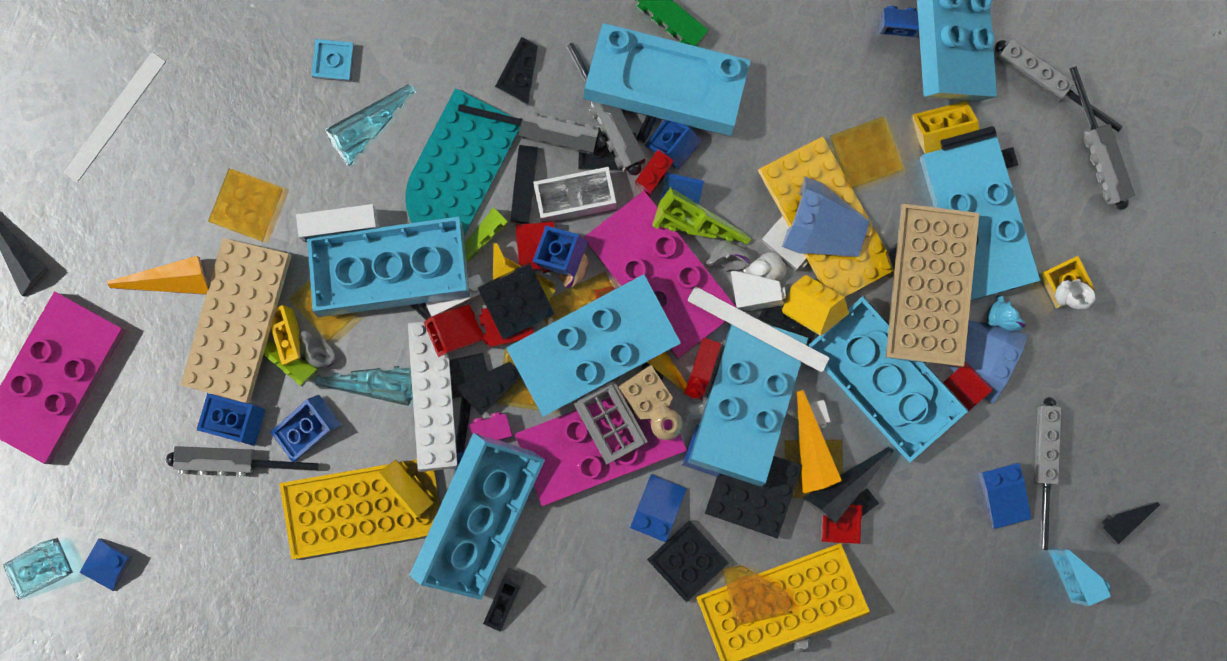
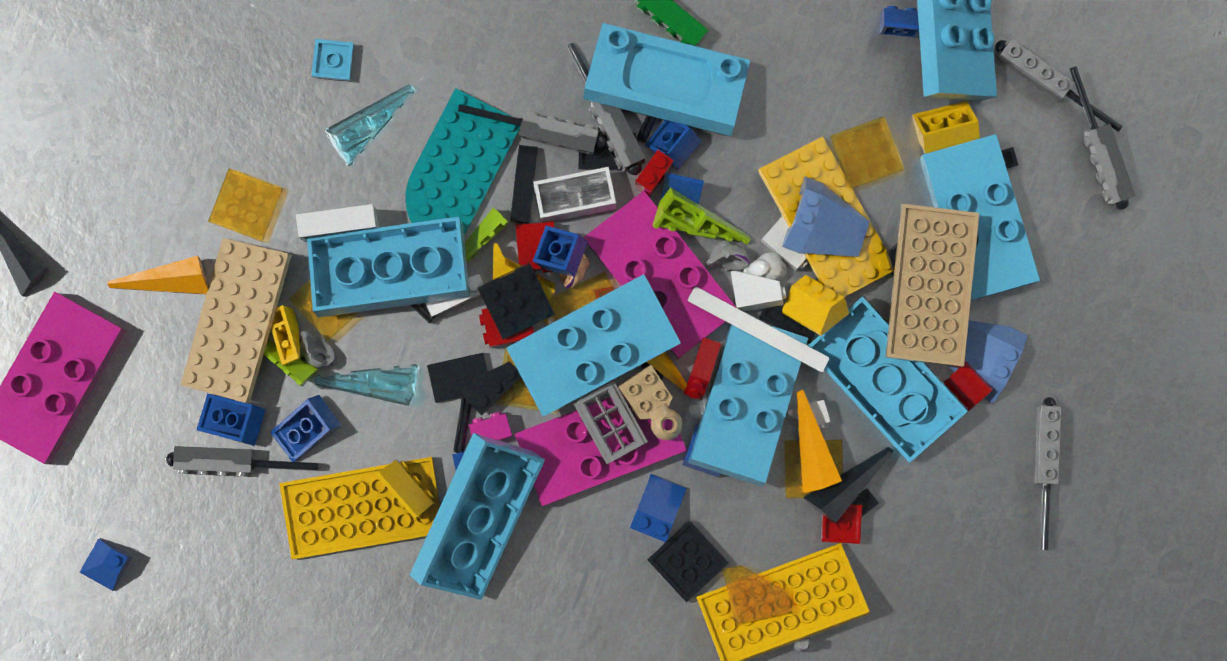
(37, 568): clear light blue slope -> none
(114, 117): white sticker -> none
(431, 403): white plate -> none
(453, 330): red brick -> none
(504, 599): black slope -> none
(518, 72): black wing -> none
(756, 506): black plate -> none
(968, 138): black axle -> none
(1005, 316): medium azure hair -> none
(1005, 495): blue slope -> none
(1068, 270): yellow brick -> none
(1075, 294): white hair -> none
(1080, 581): medium azure slope -> none
(1121, 524): black slope -> none

